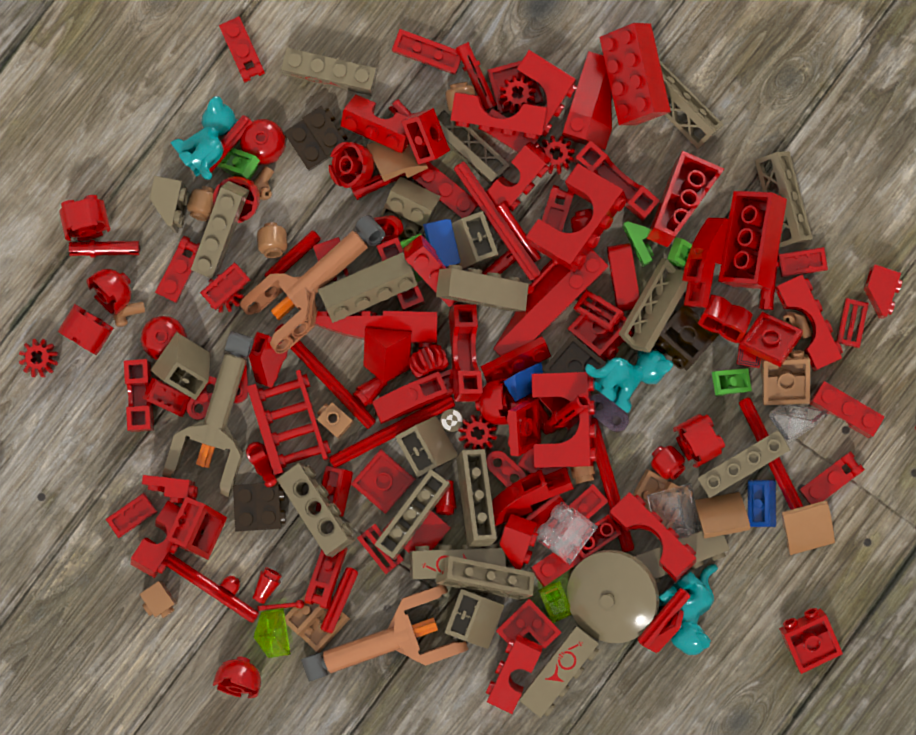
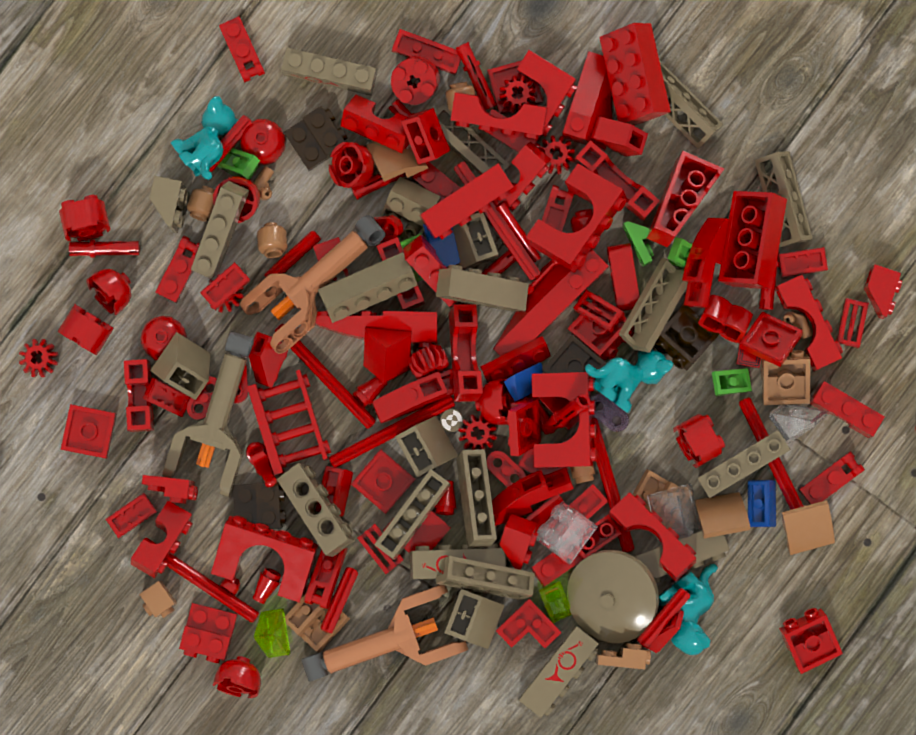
(88, 431): none -> red plate
(130, 309): medium nougat arm -> none
(198, 518): red window -> none
(208, 632): none -> red plate
(295, 552): none -> red arch
(299, 604): red hinge -> none
(334, 419): medium nougat brick -> none
(406, 90): none -> red brick
(466, 201): none -> red brick
(521, 655): red arch -> none
(619, 136): none -> red slope
(629, 657): none -> medium nougat plate
(668, 462): red head -> none

